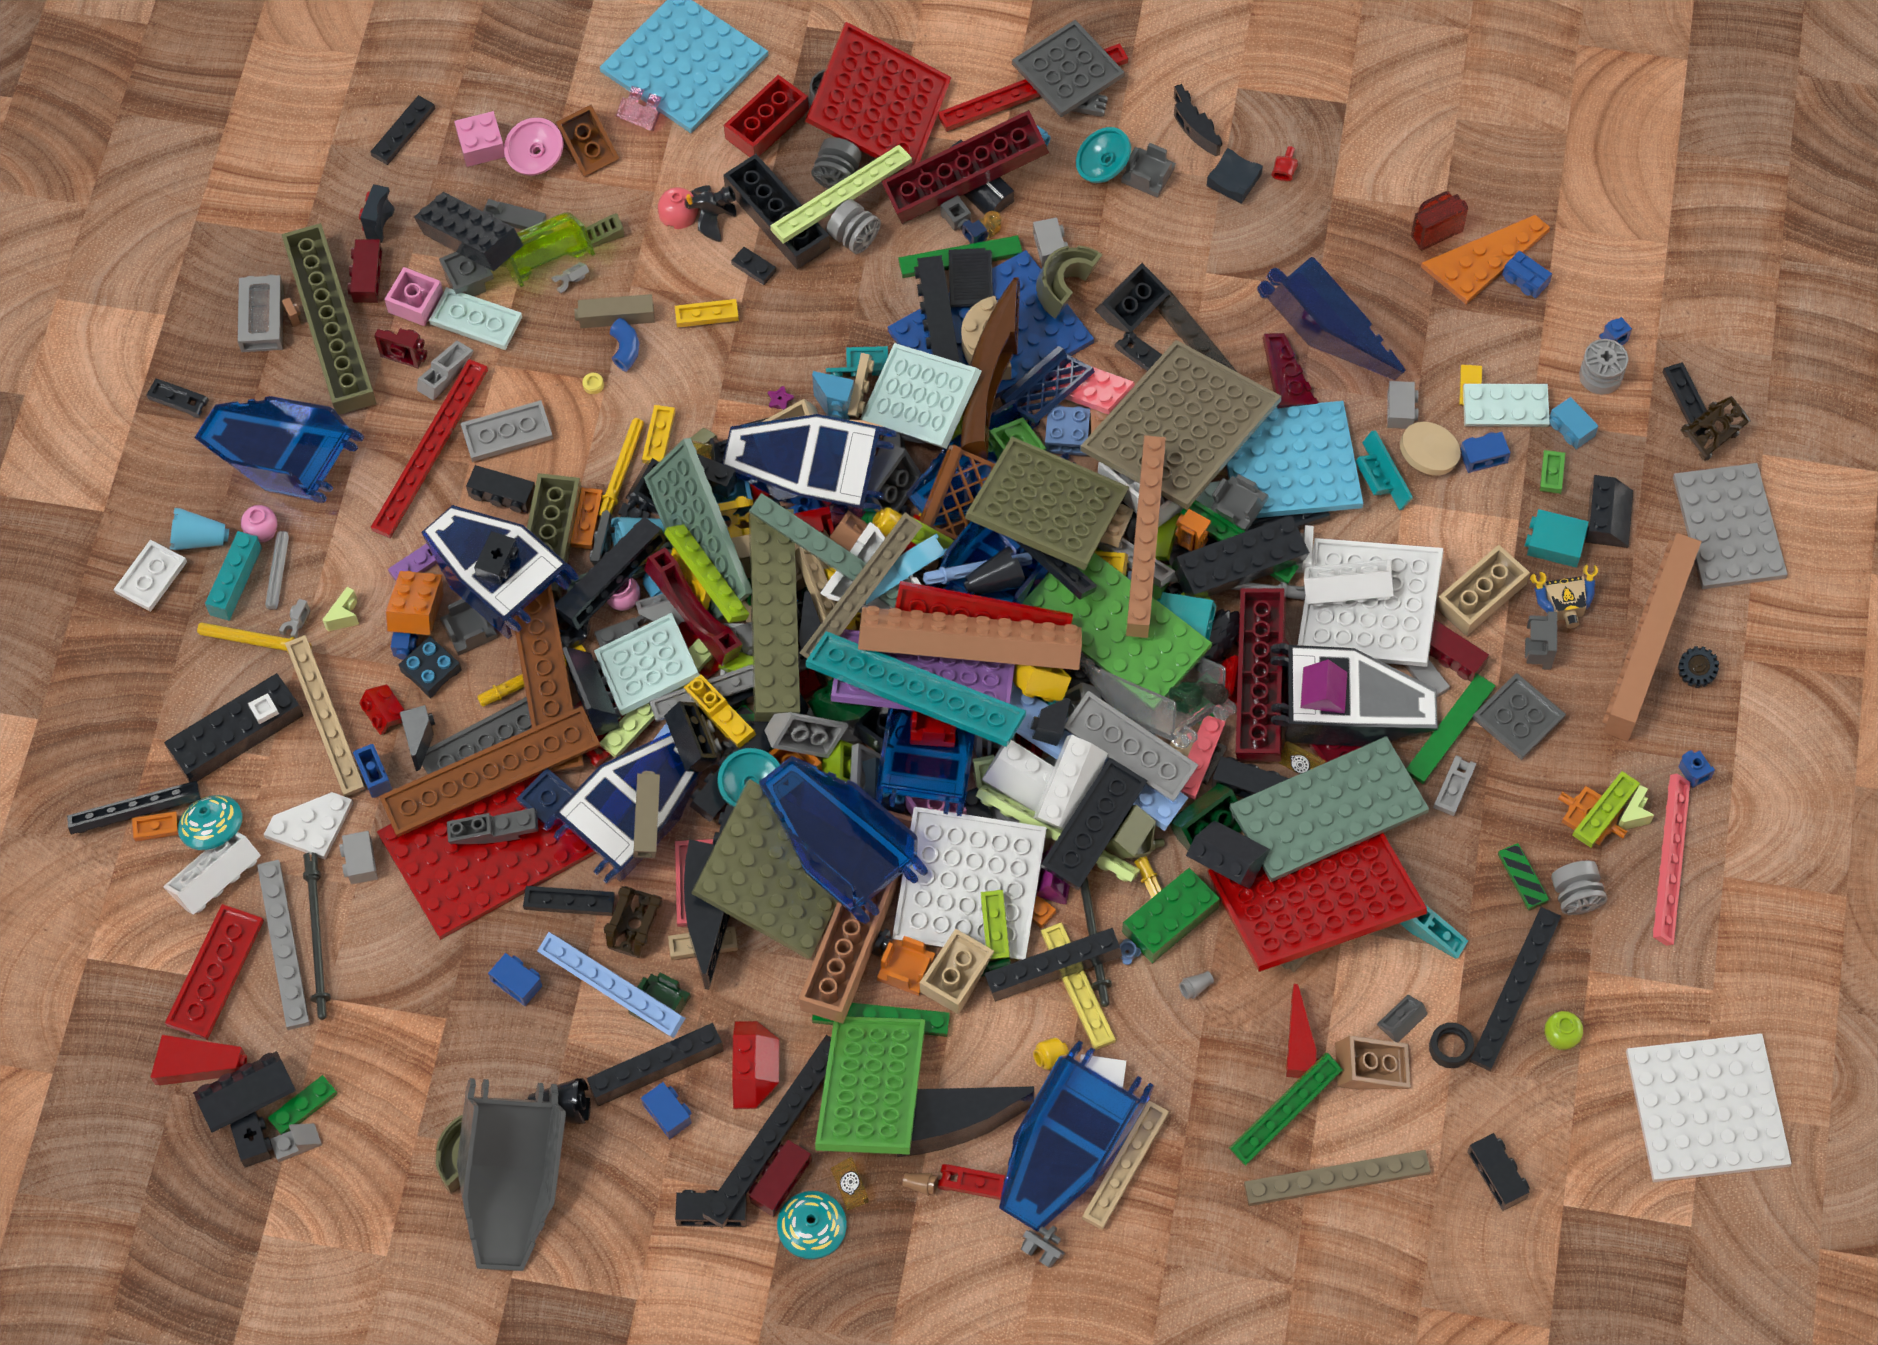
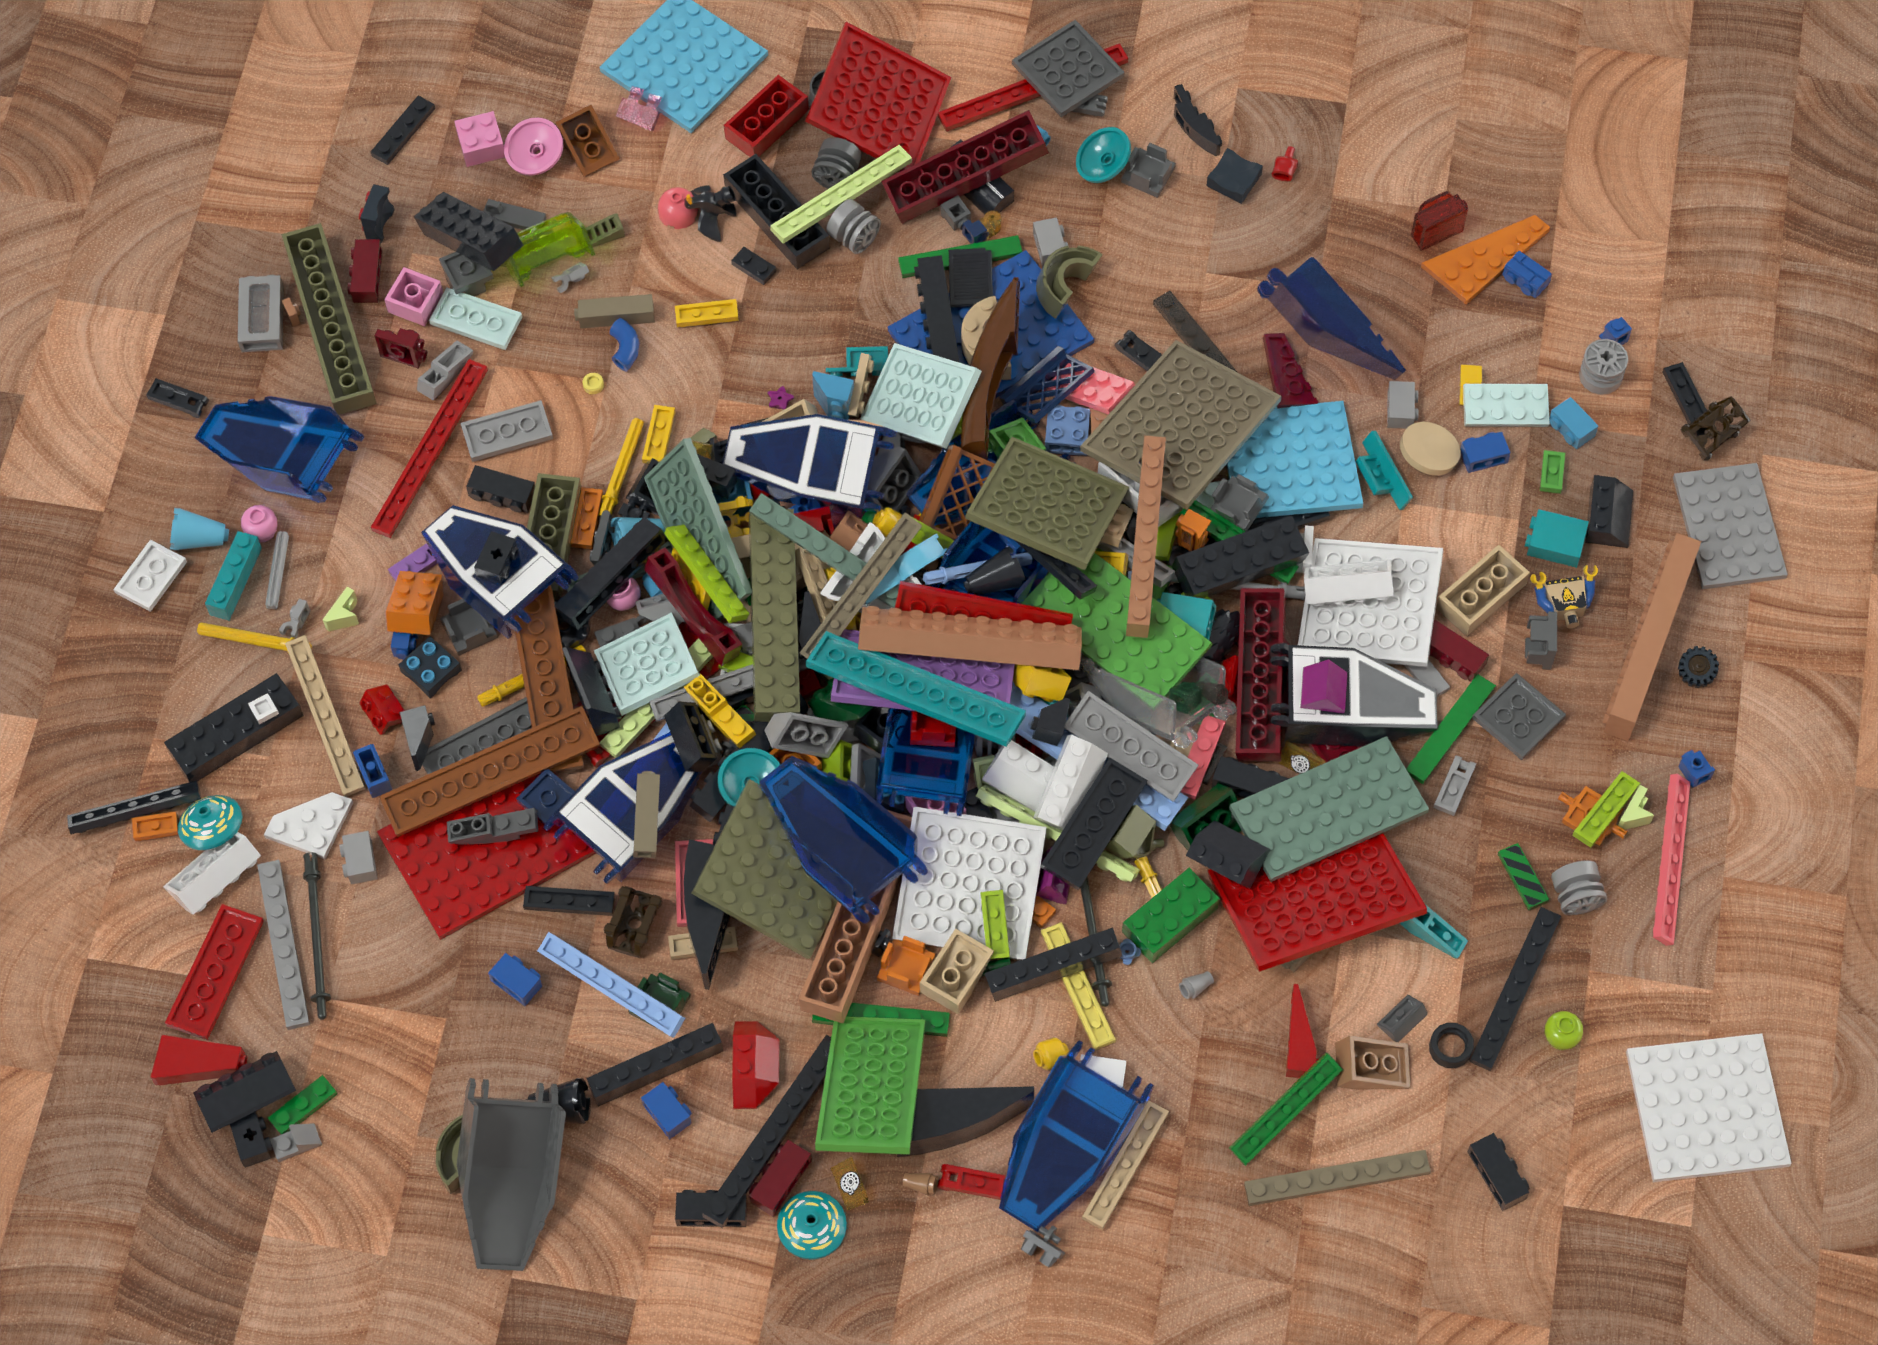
(1133, 299): black slope -> none

